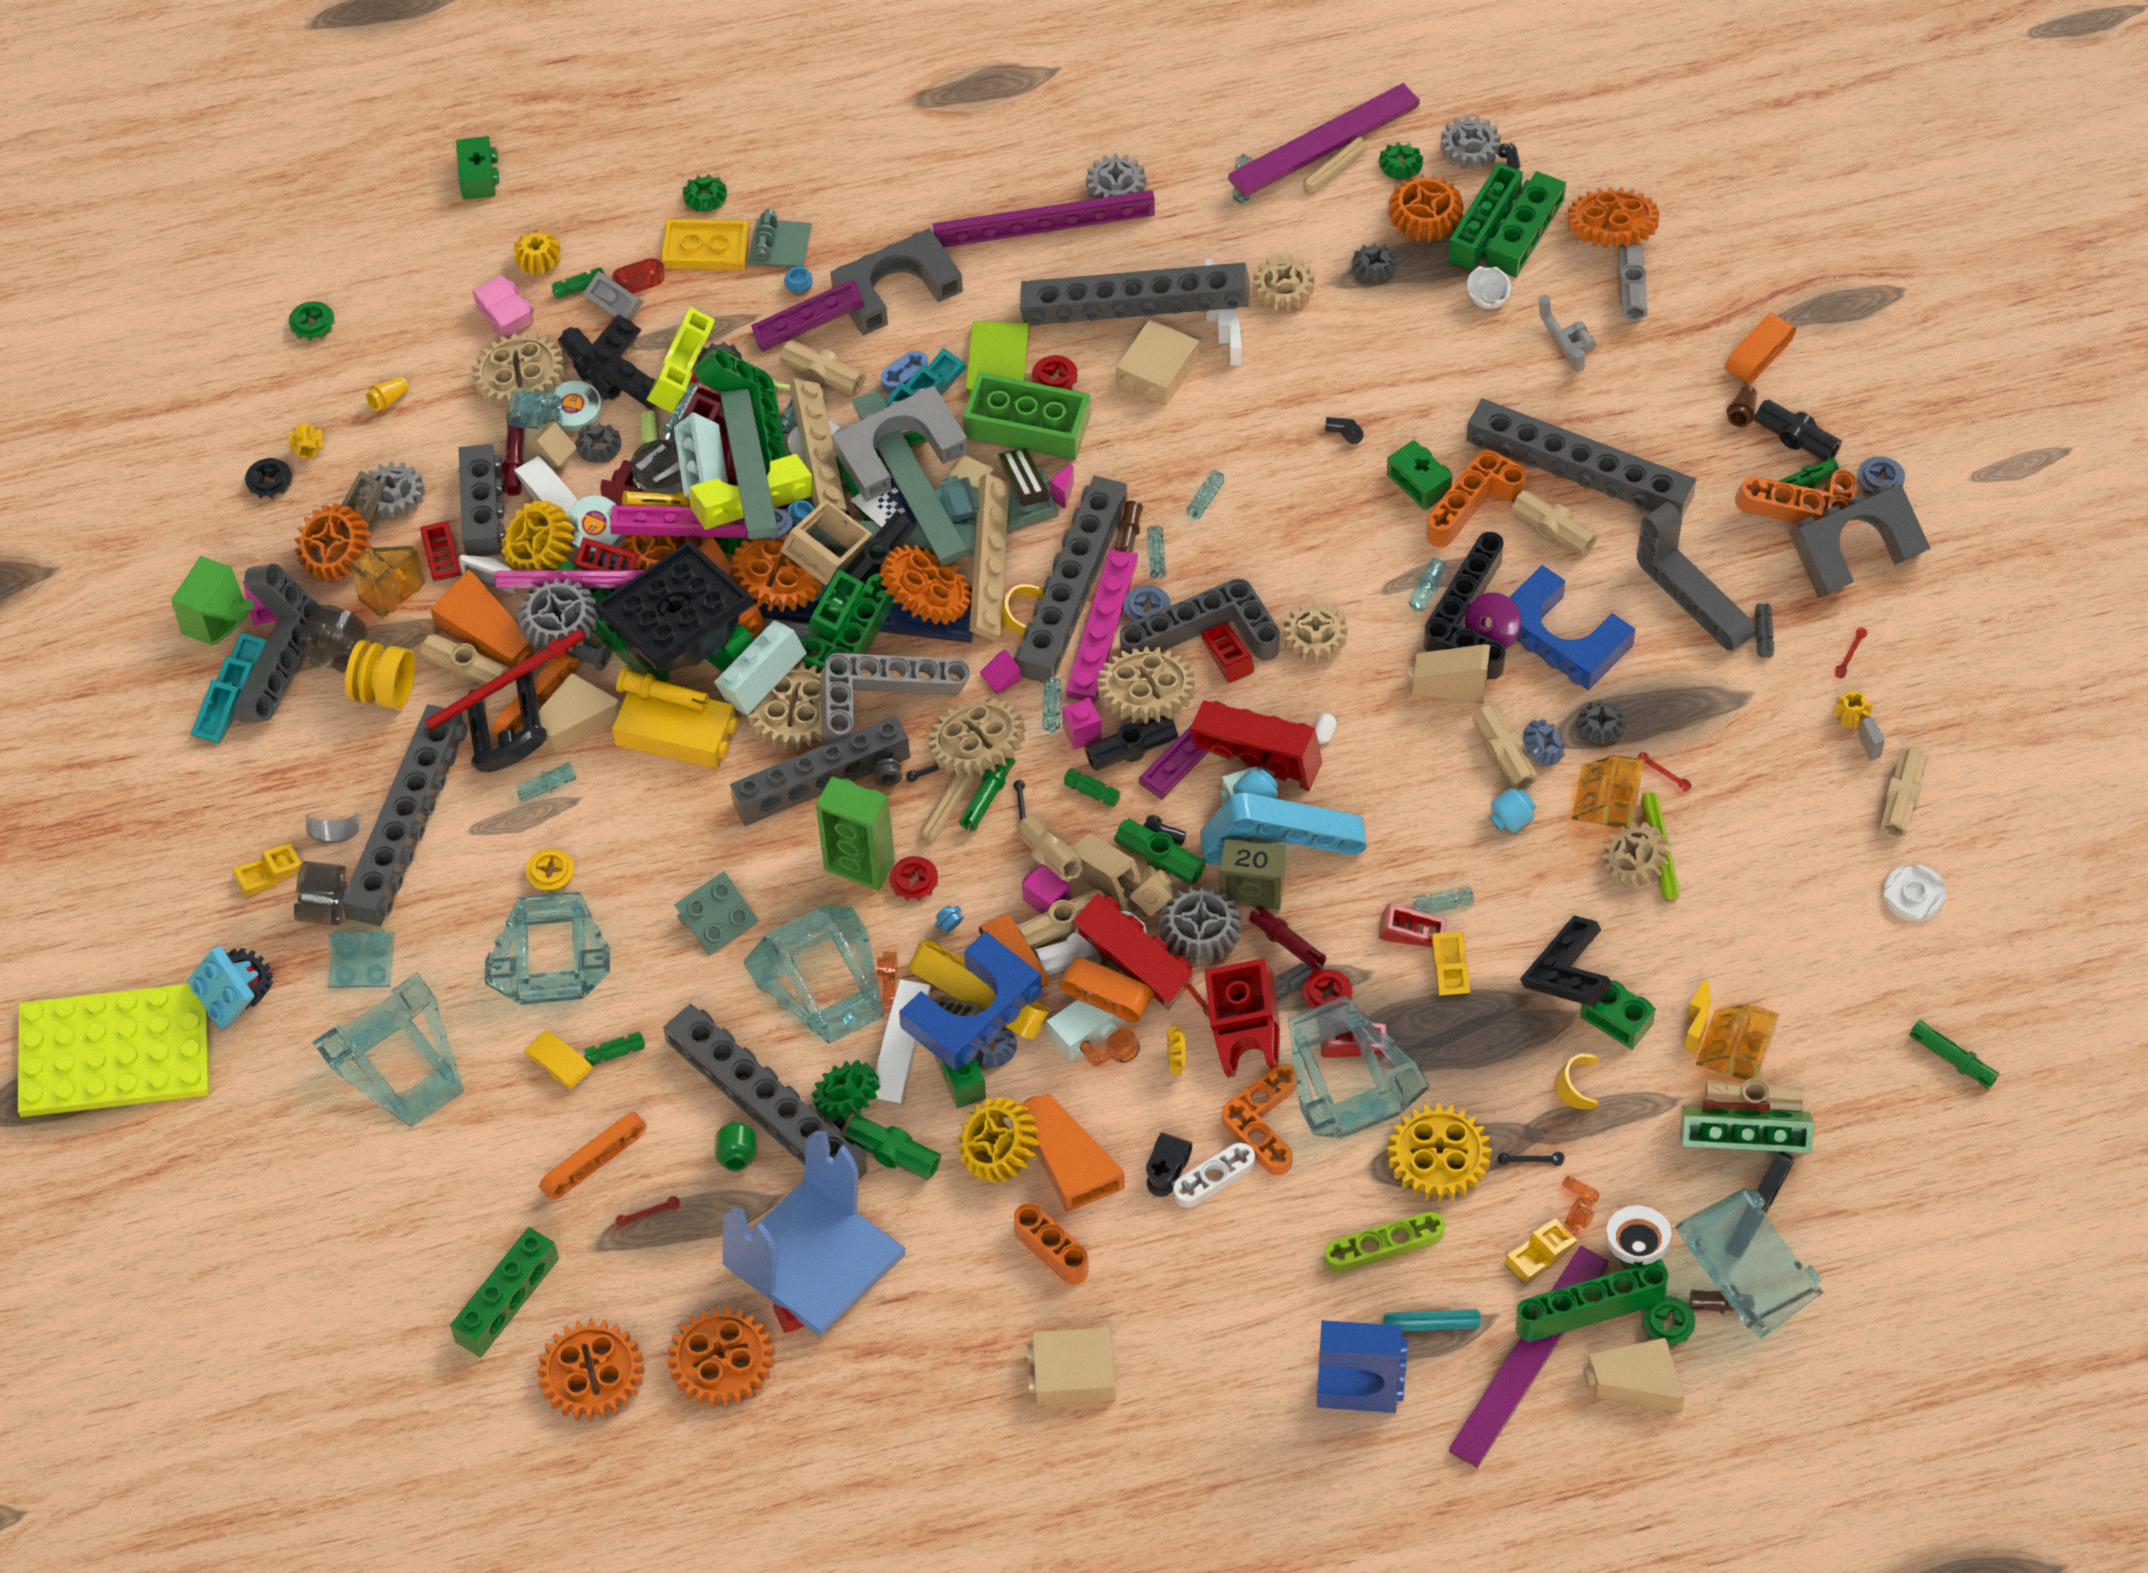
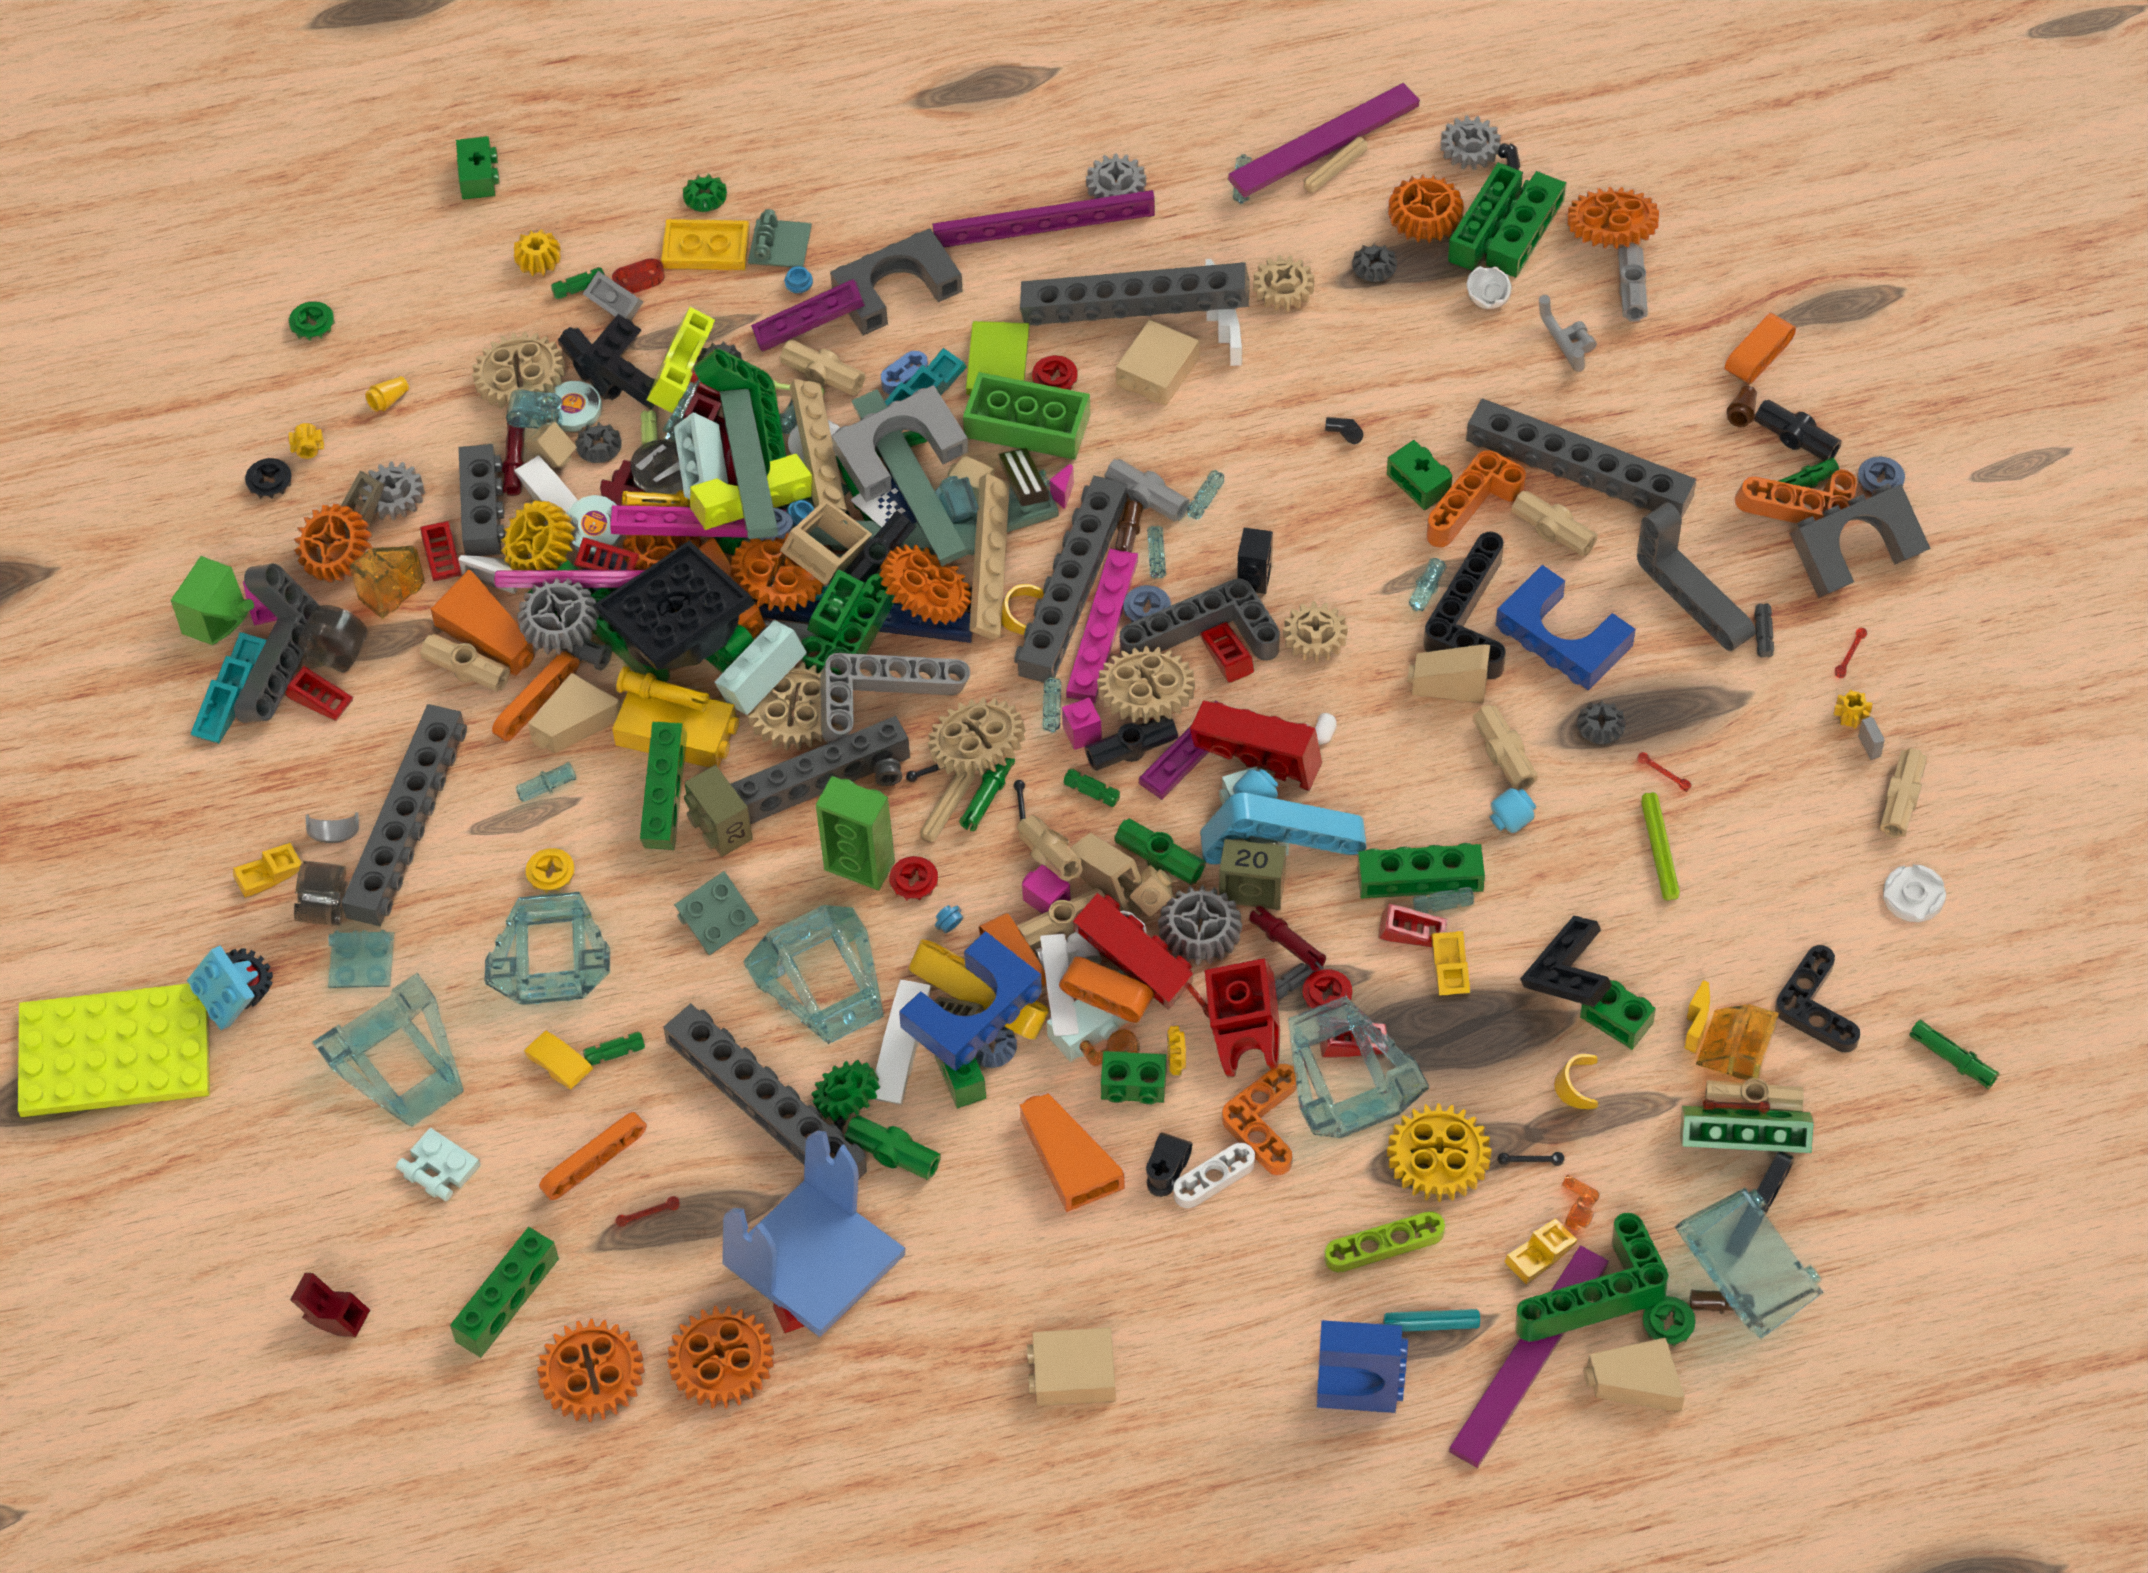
(306, 676): none -> red slope
(328, 1309): none -> dark red brick
(380, 675): yellow wheel -> none
(444, 1158): none -> light aqua plate
(503, 306): bright pink brick -> none
(512, 745): black piece -> none
(555, 649): red bar -> none
(663, 785): none -> green brick
(717, 811): none -> olive brick
(735, 1146): green head -> none
(888, 970): clear orange plate -> none
(1001, 672): dark pink slope -> none
(1006, 1146): yellow gear -> none
(1055, 965): none -> white sticker
(1055, 1256): orange beam -> none
(1134, 1069): none -> green brick
(1148, 490): none -> light grey piece
(1155, 824): black arm -> none
(1255, 558): none -> black brick
(1392, 167): green gear -> none
(1408, 881): none -> green brick
(1502, 612): magenta dish -> none
(1534, 742): sand blue gear -> none
(1609, 791): clear yellow slope -> none
(1638, 1234): tile -> none
(1649, 848): tan gear -> none
(1806, 1007): none -> black beam

